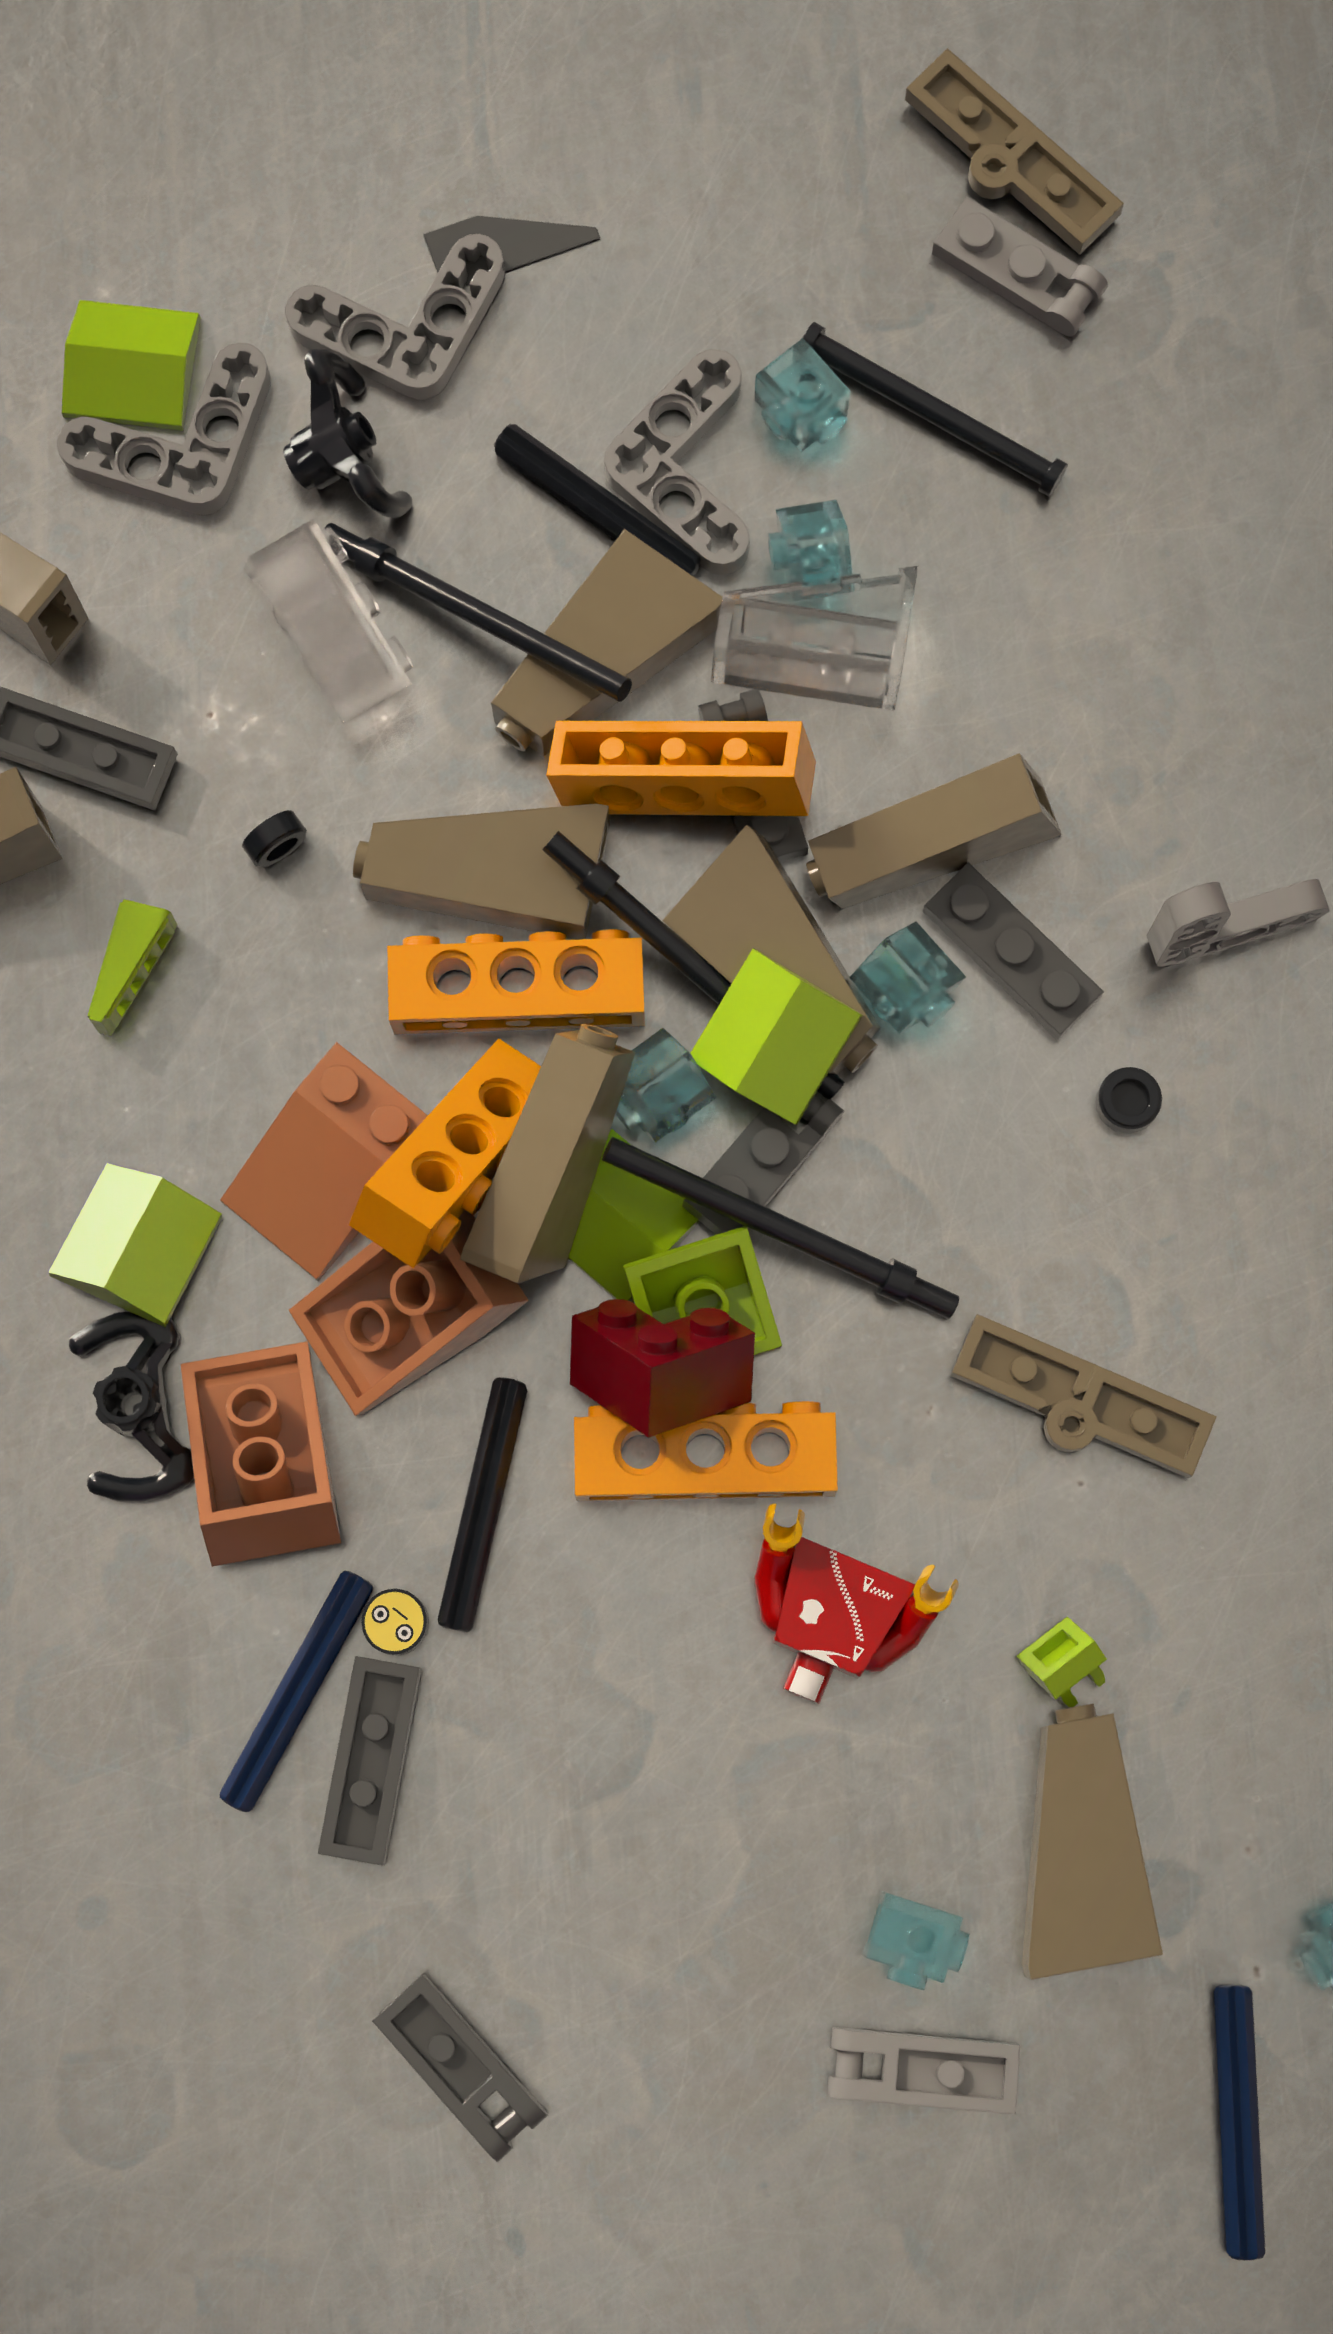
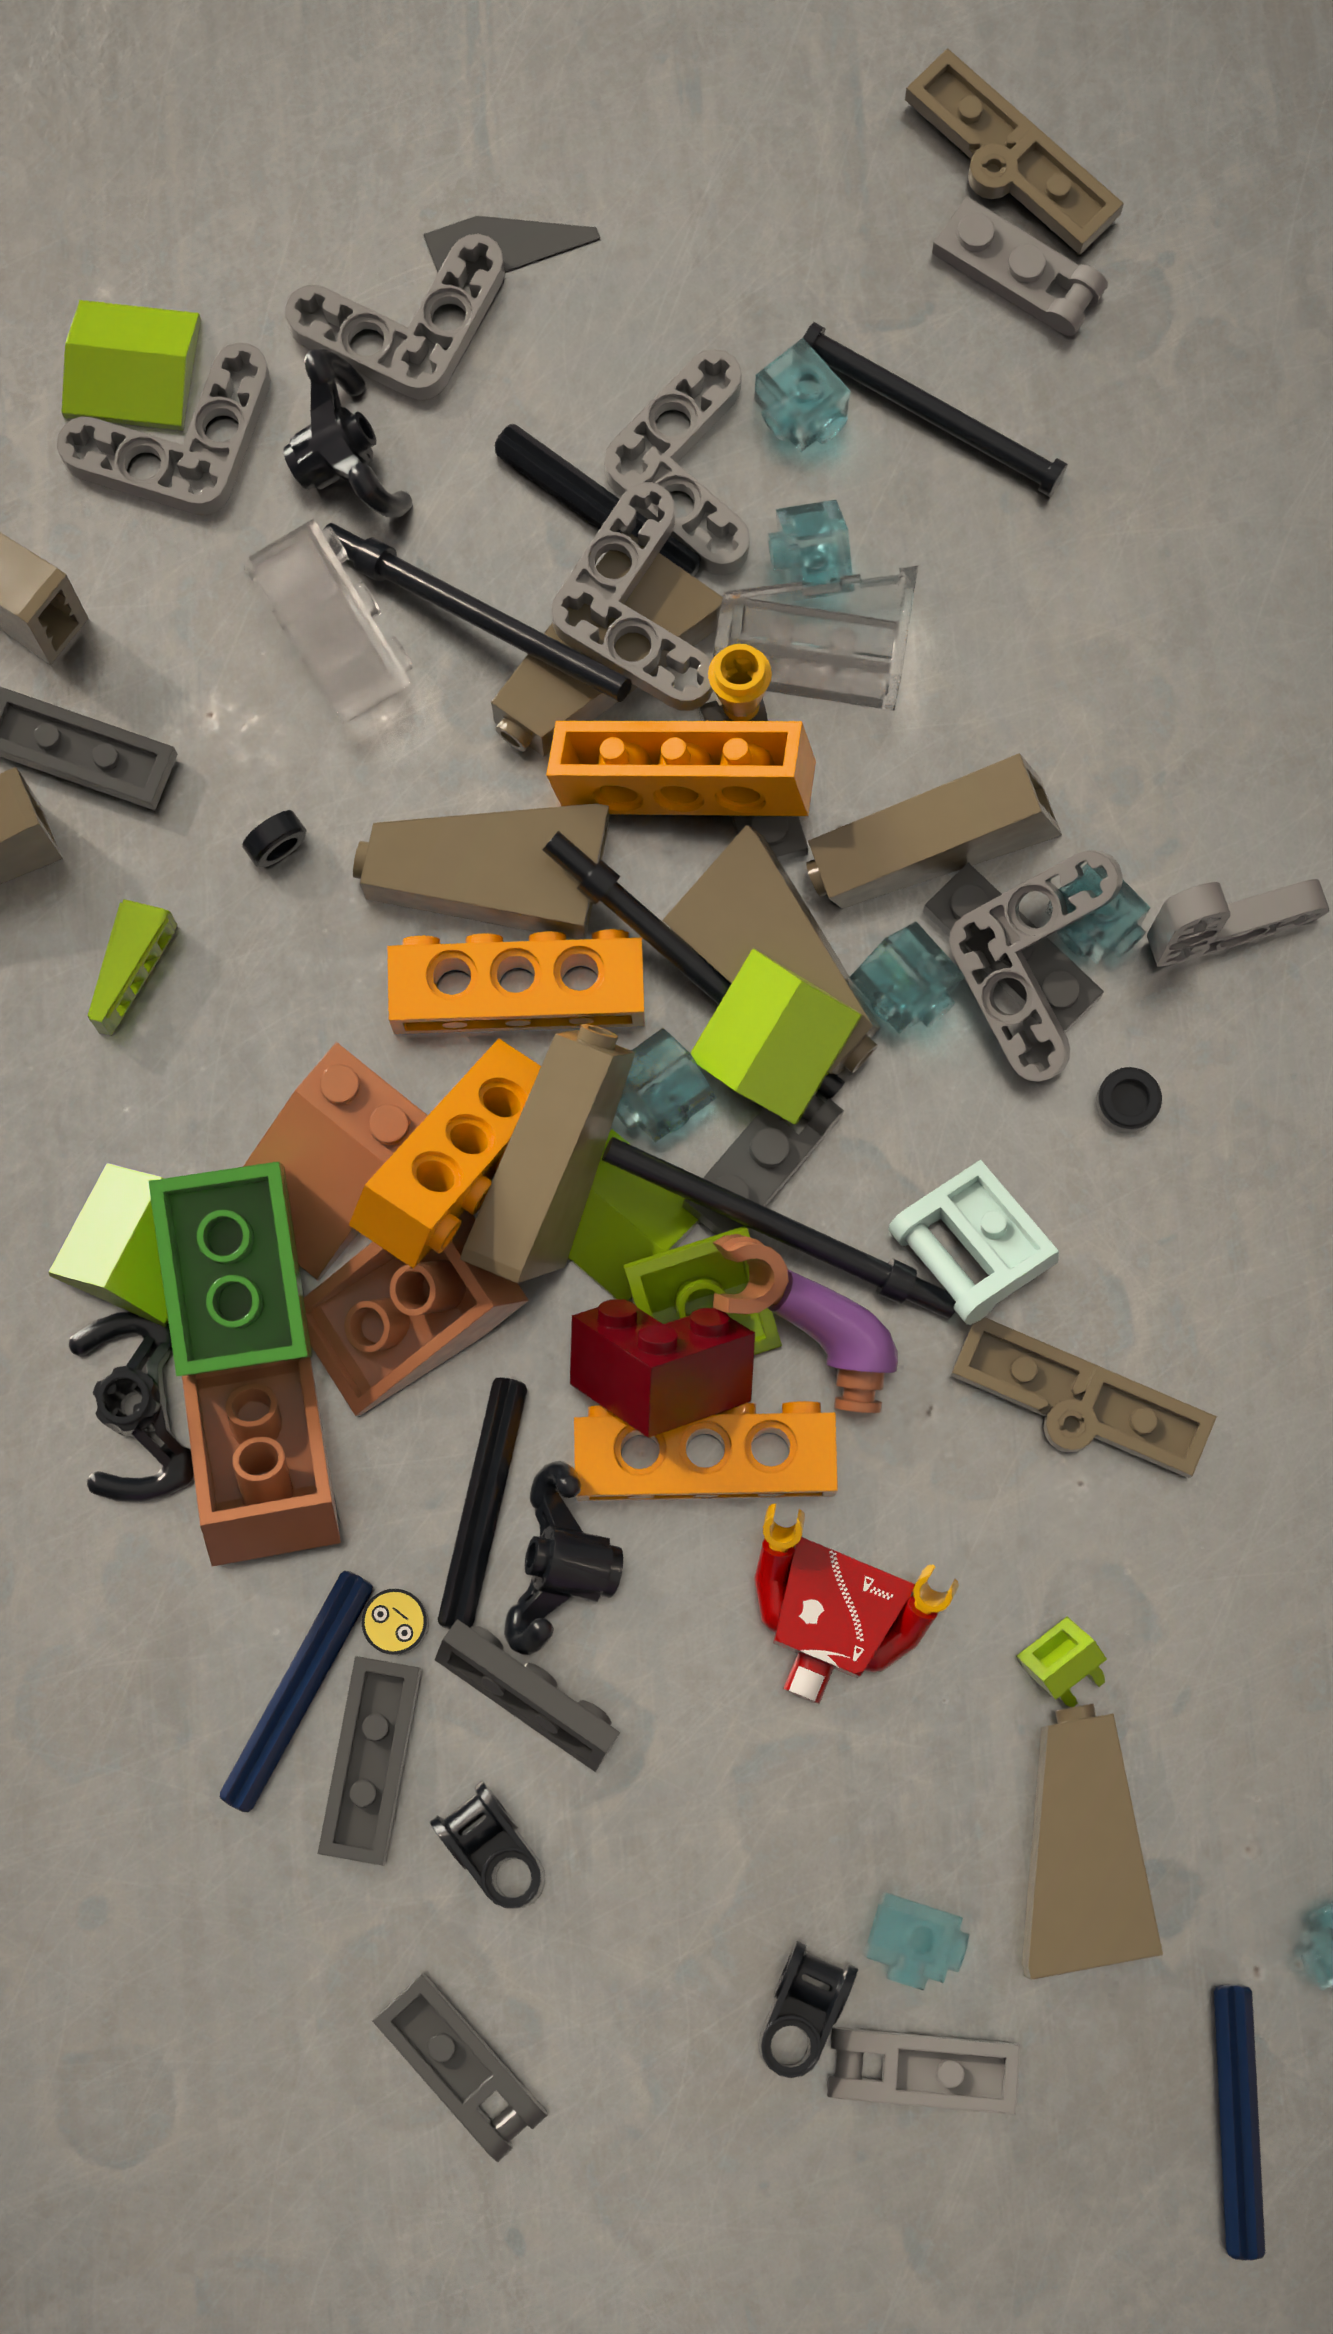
(230, 1269): none -> bright green brick
(489, 1846): none -> black piece
(527, 1693): none -> dark grey plate
(560, 1560): none -> black piece
(608, 601): none -> light grey beam
(740, 680): none -> yellow cone
(805, 2007): none -> black piece
(844, 1329): none -> piece
(991, 1230): none -> light aqua plate
(1014, 936): none -> light grey beam
(1108, 929): none -> clear light blue brick

